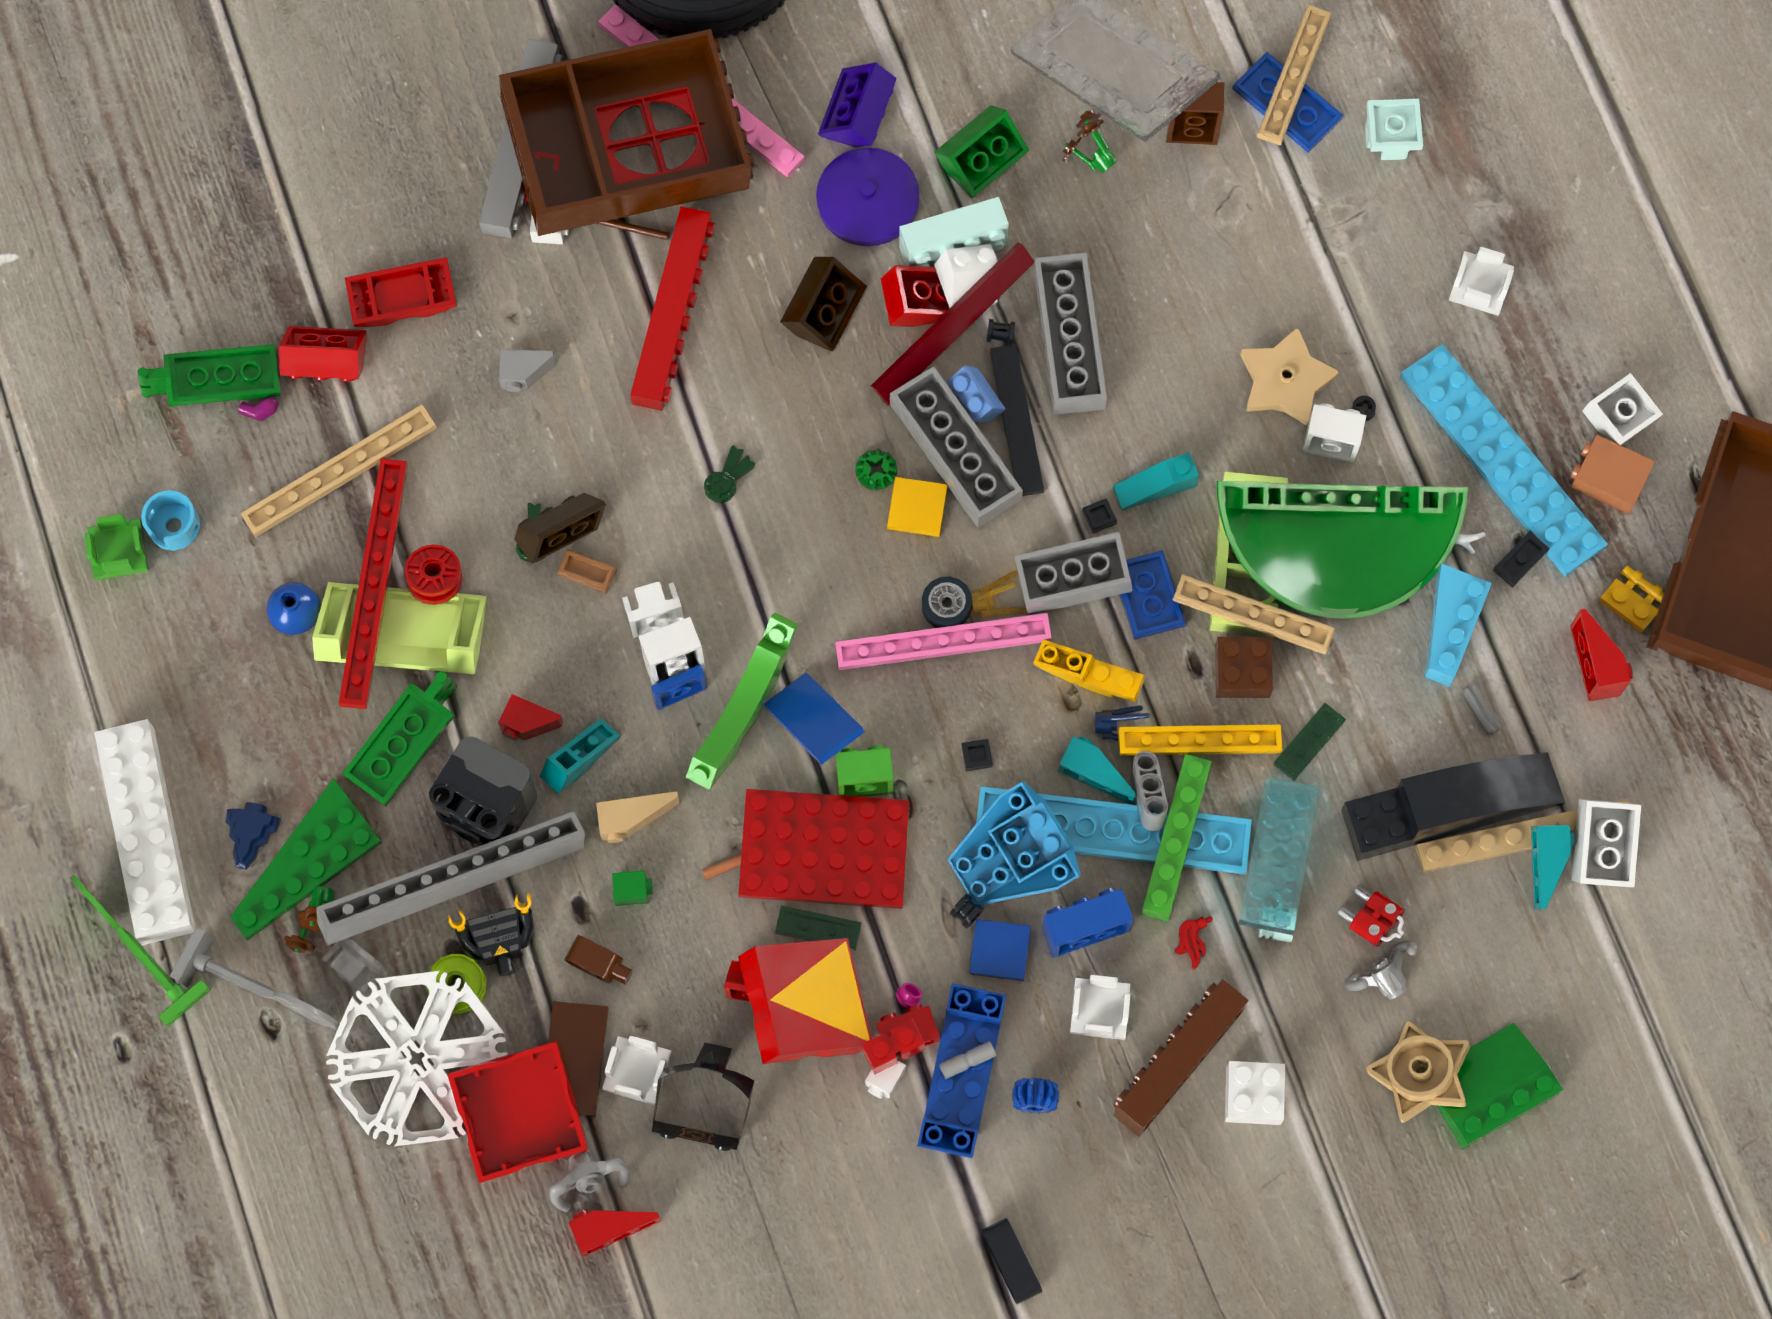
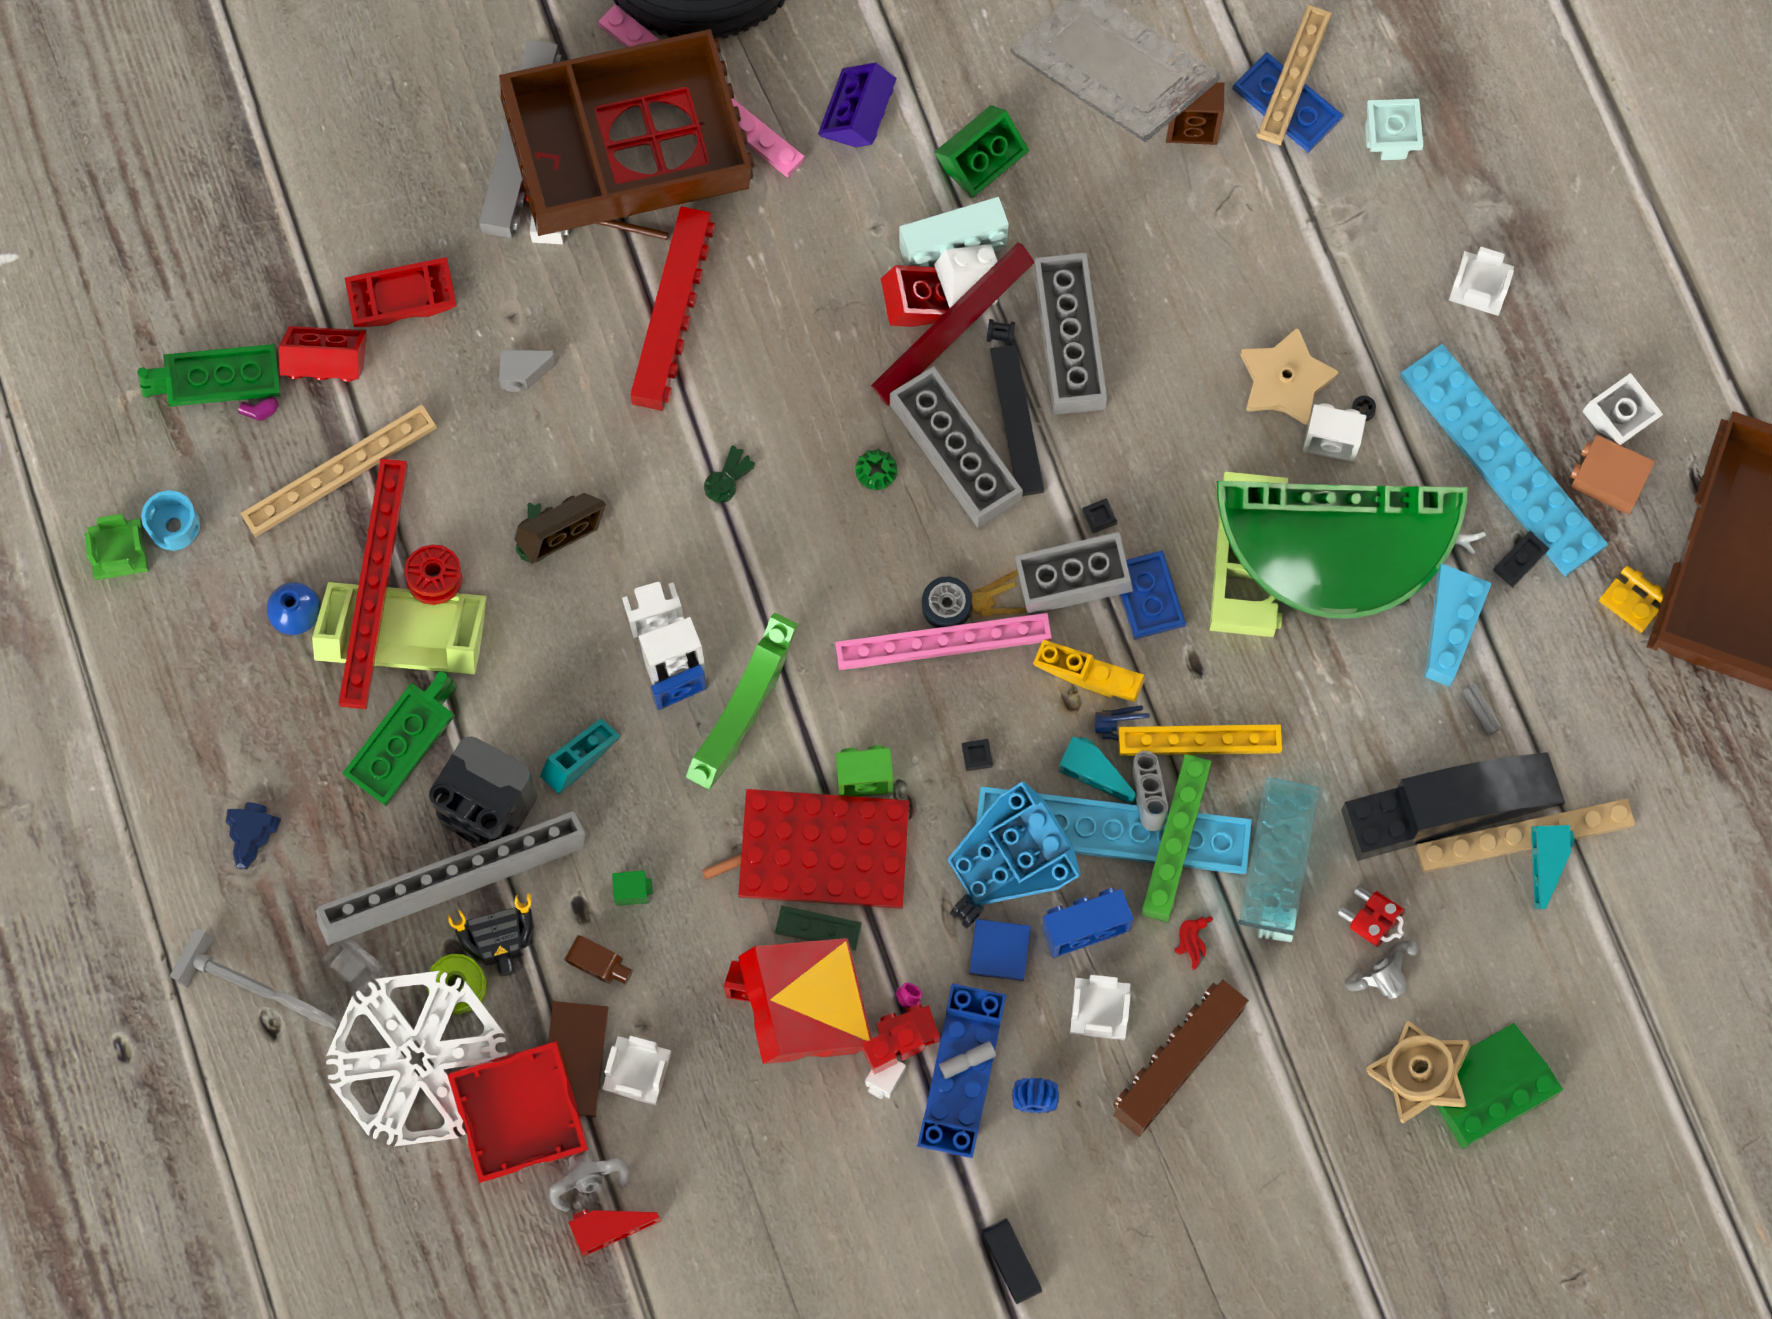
(144, 832): white brick -> none
(181, 999): bright green piece -> none
(308, 919): reddish brown plant -> none
(317, 851): green wing -> none
(526, 719): red slope -> none
(586, 571): medium nougat tile -> none
(629, 815): tan slope -> none
(715, 1059): black piece -> none
(814, 718): blue tile -> none
(823, 302): dark brown slope -> none
(867, 196): dark purple dish -> none
(917, 506): yellow tile -> none
(976, 394): medium blue brick -> none
(1103, 156): plant -> none
(1157, 481): teal slope -> none
(1243, 667): reddish brown brick -> none
(1253, 614): tan tile -> none
(1255, 1092): white brick -> none
(1309, 741): clear green tile -> none
(1599, 658): red slope -> none
(1606, 843): white brick -> none

